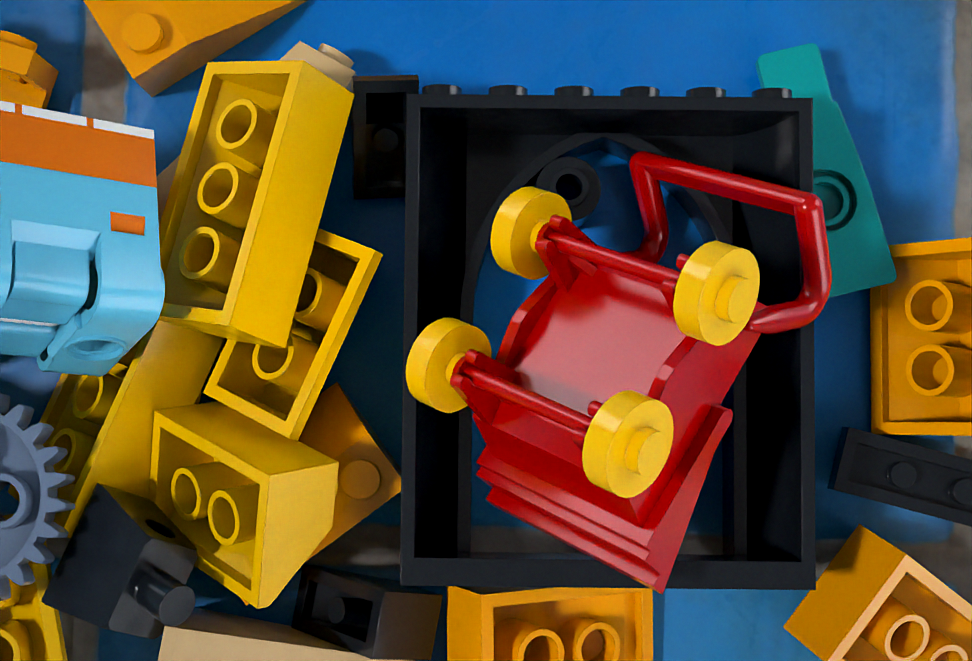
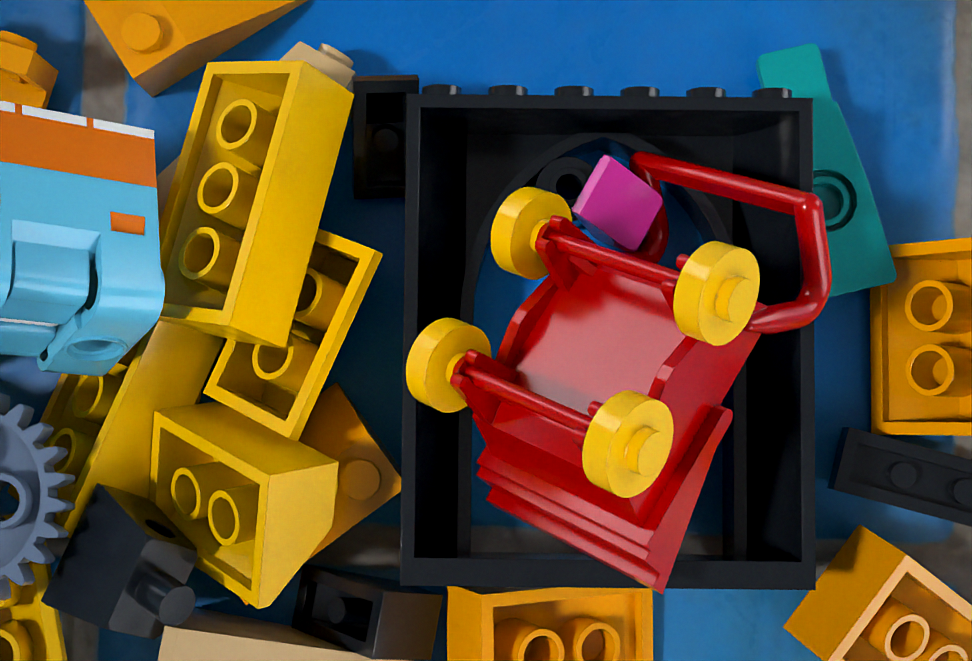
(617, 205): none -> dark pink slope

